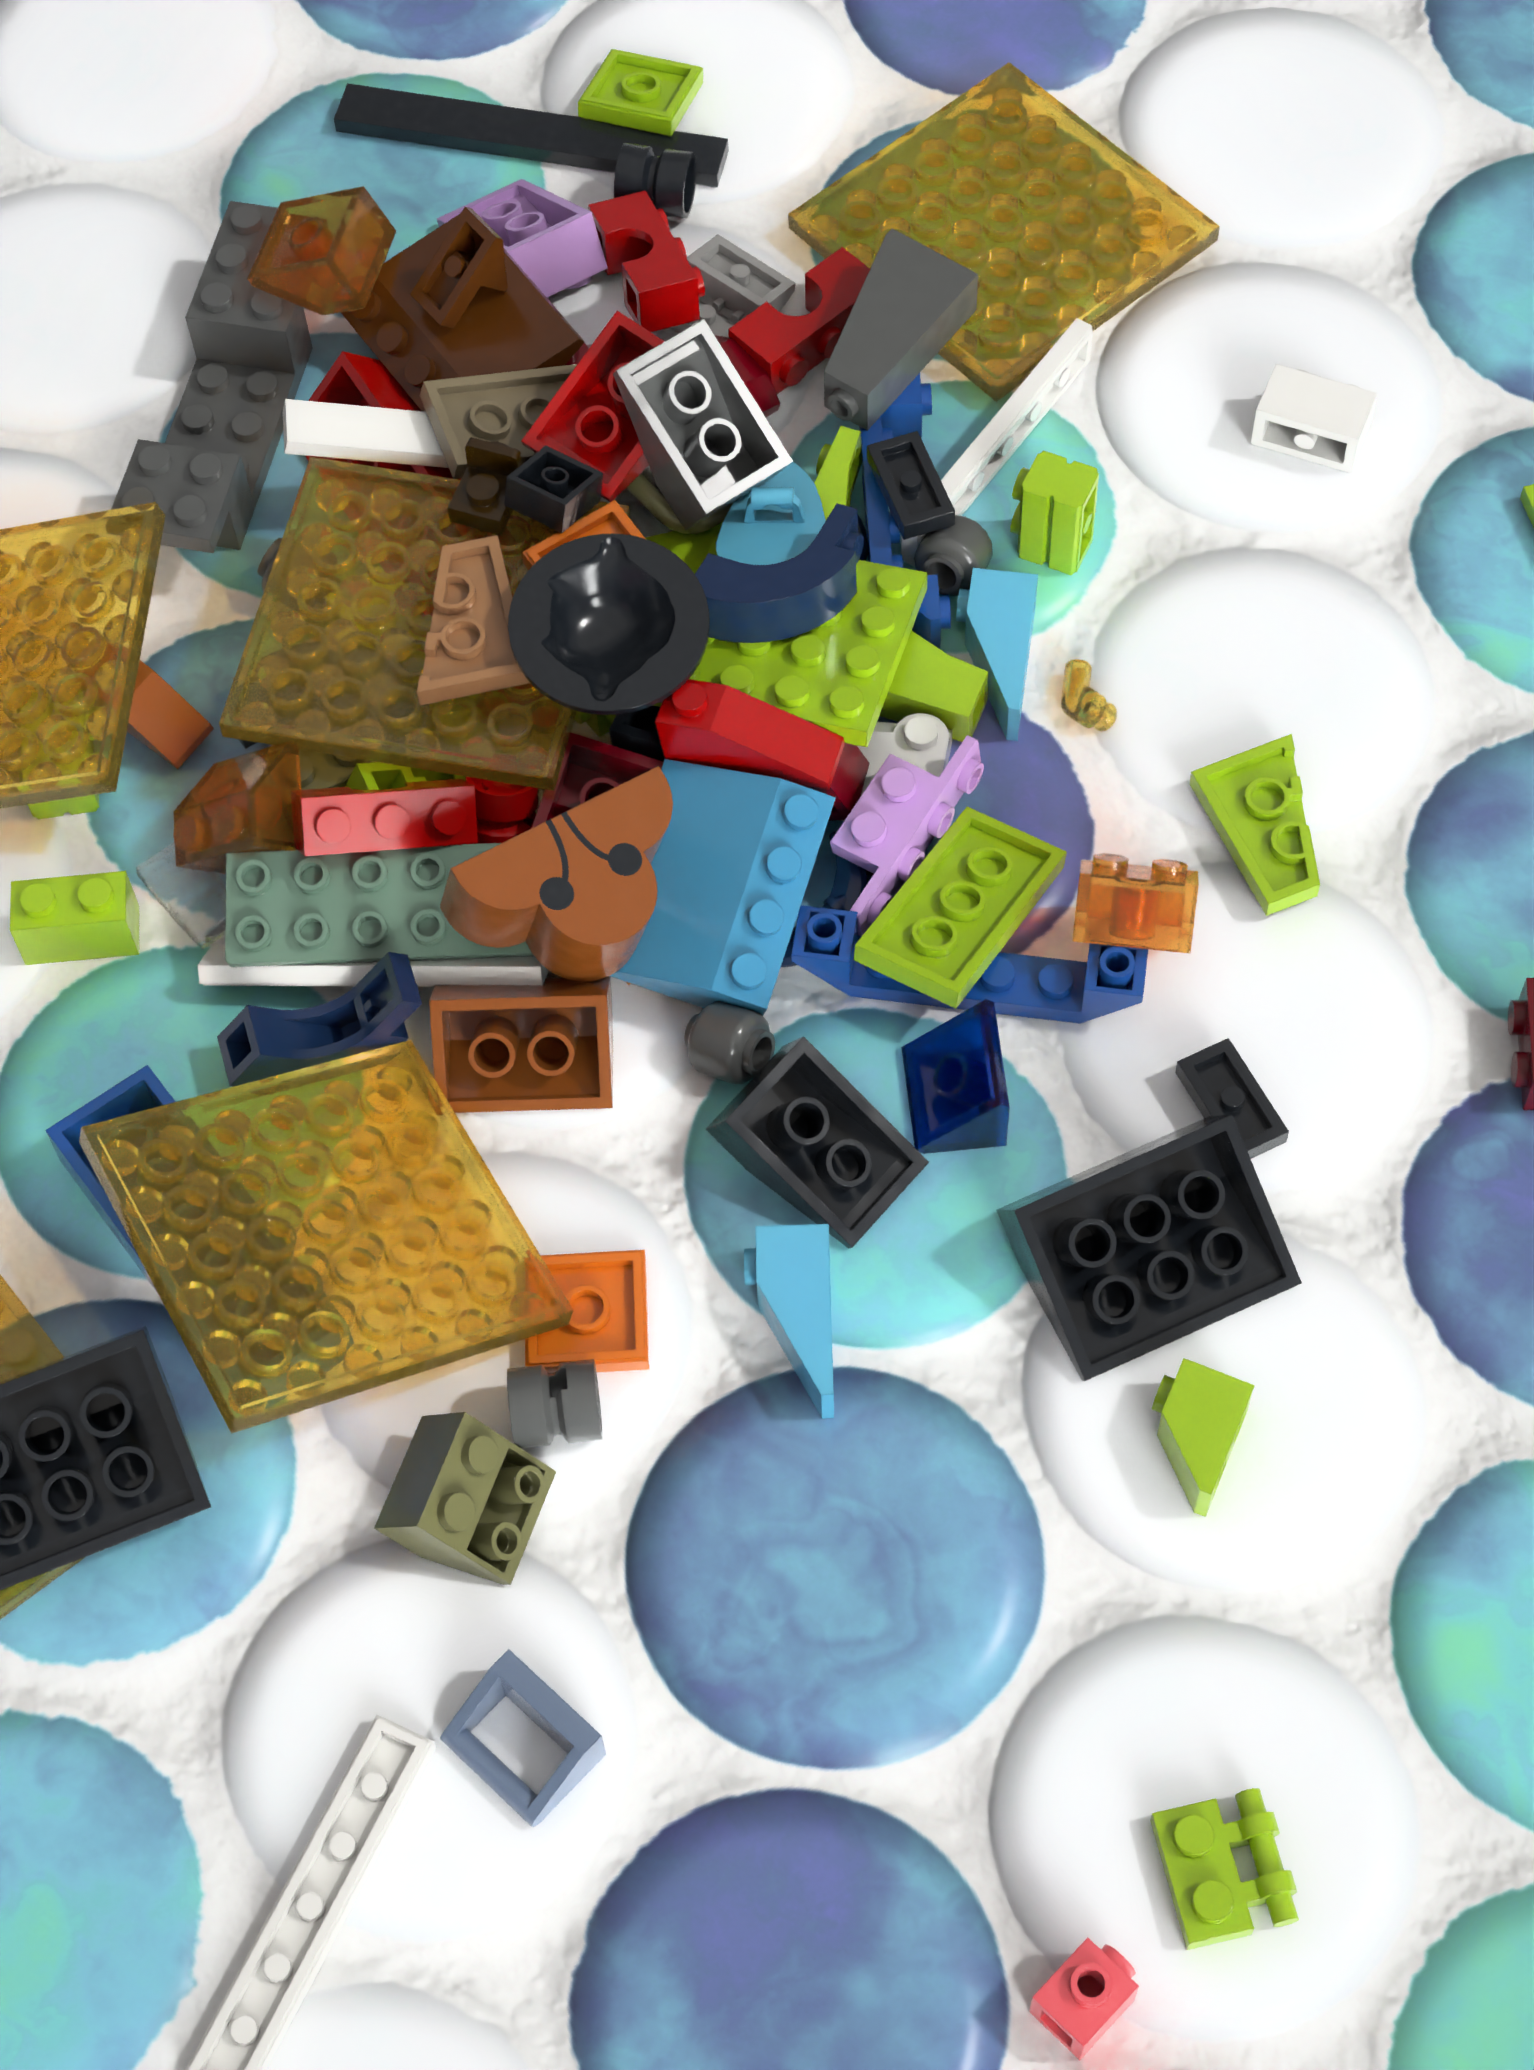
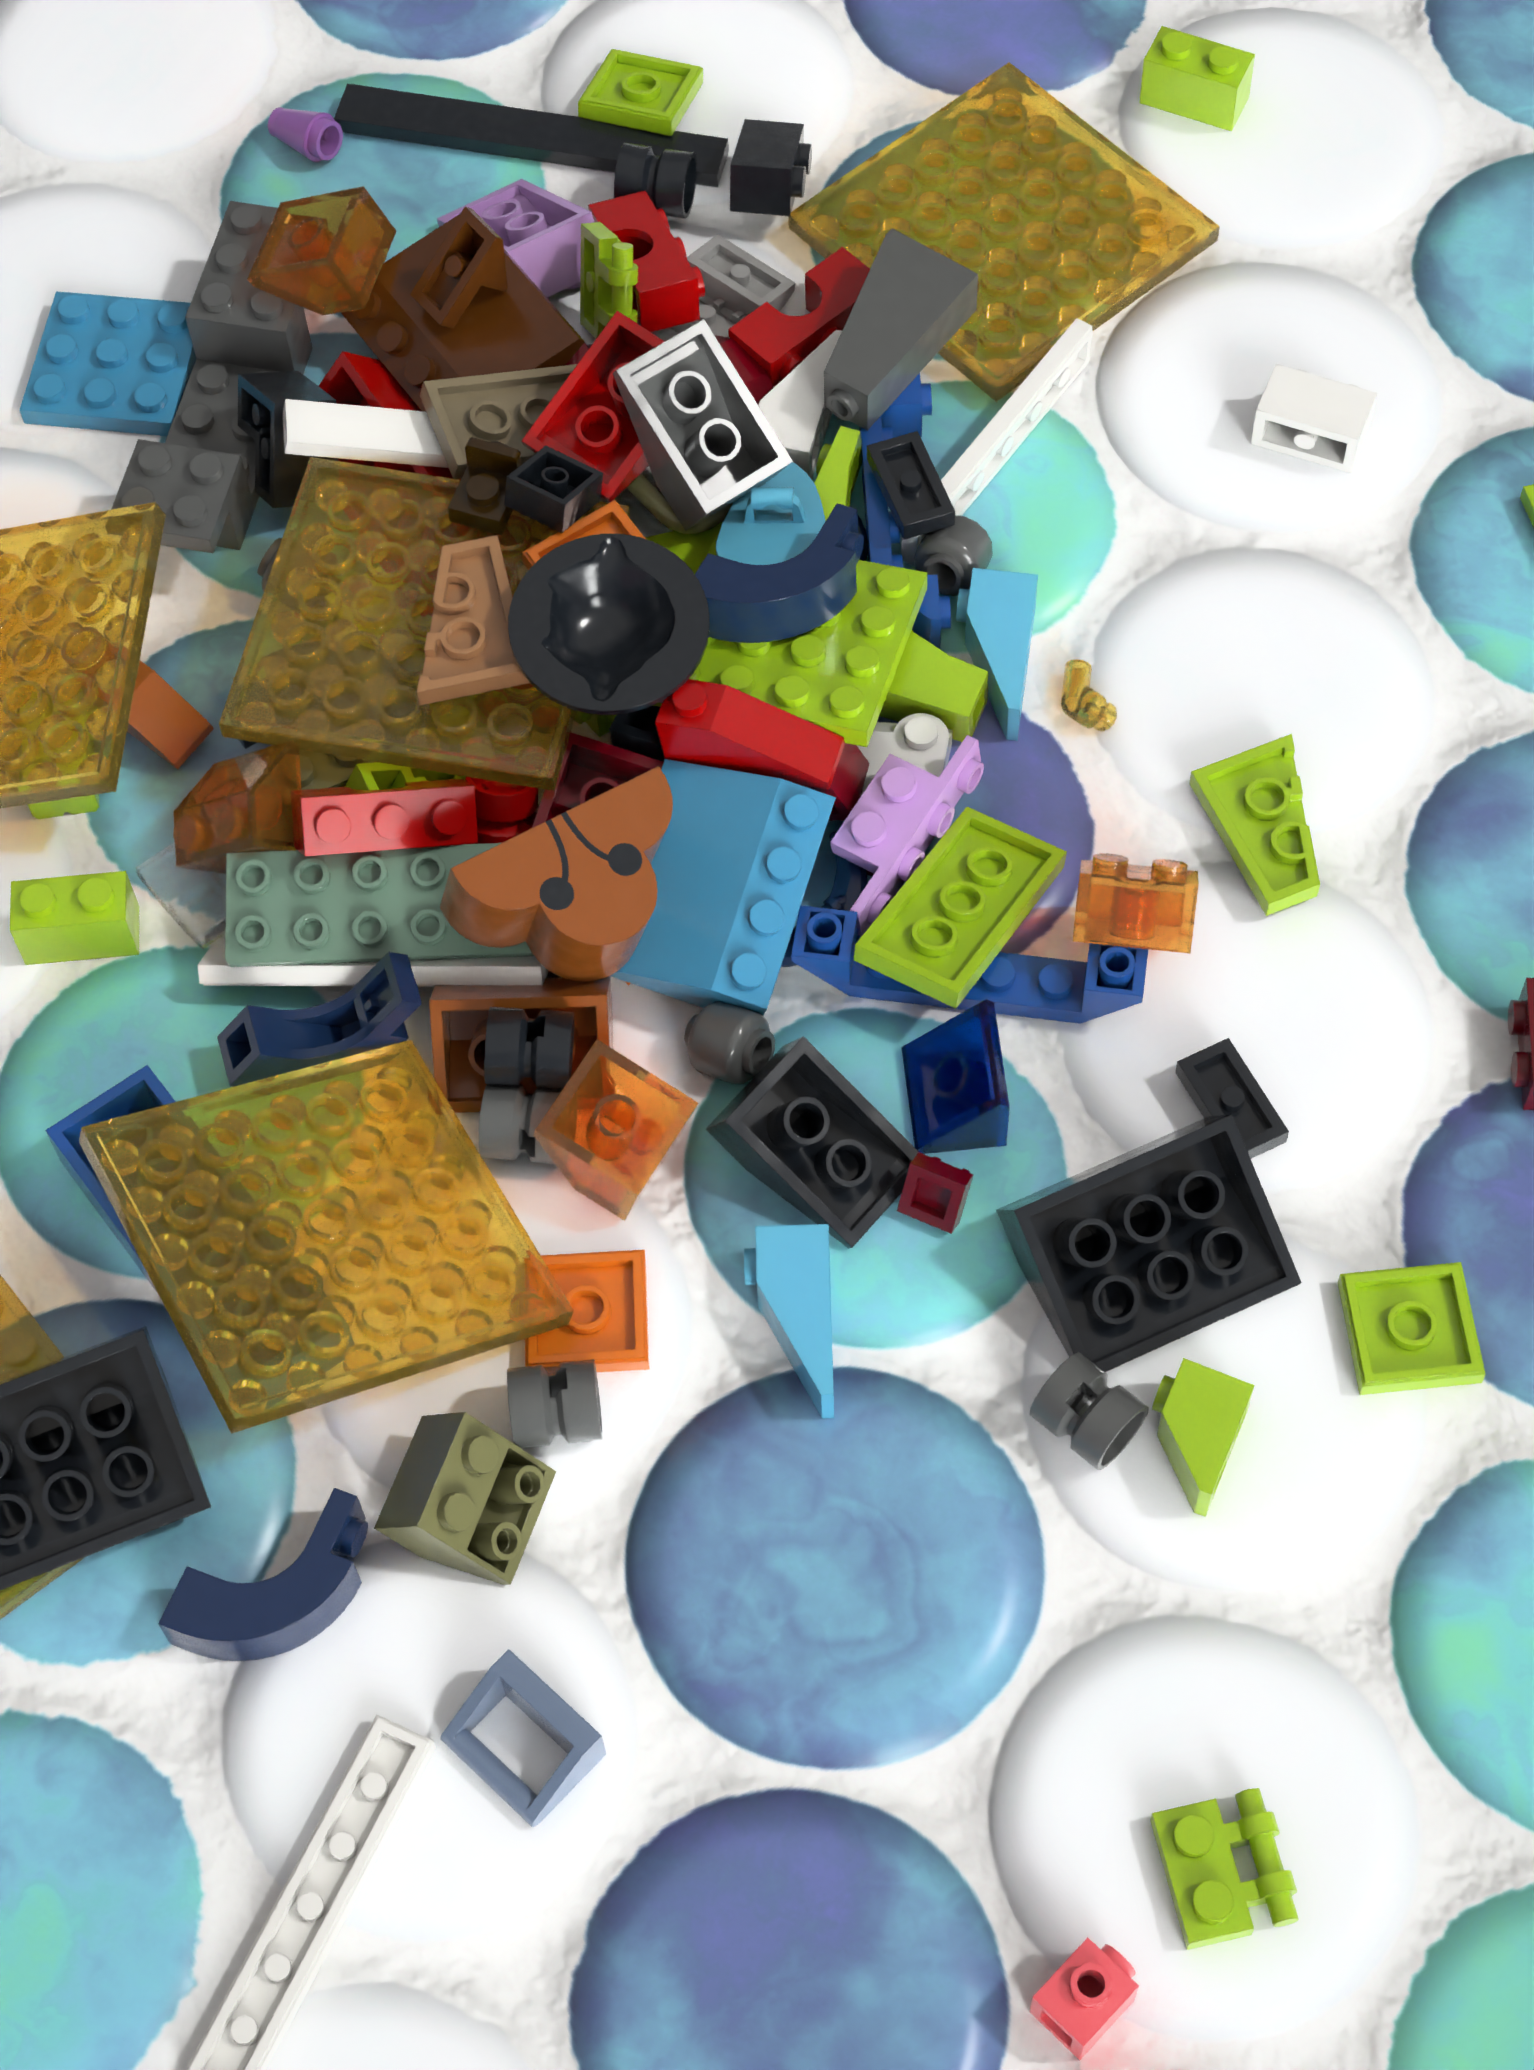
(110, 364): none -> dark azure plate
(261, 417): none -> black brick
(278, 1613): none -> dark blue arch
(307, 132): none -> medium lavender cone
(510, 1120): none -> dark grey wheel
(529, 1047): none -> black wheel
(605, 277): none -> lime plate
(613, 1128): none -> clear orange slope
(769, 167): none -> black brick
(797, 407): none -> white slope
(935, 1192): none -> dark red tile
(1055, 511): lime brick -> none
(1106, 1423): none -> dark grey wheel
(1196, 78): none -> lime brick
(1410, 1328): none -> lime tile

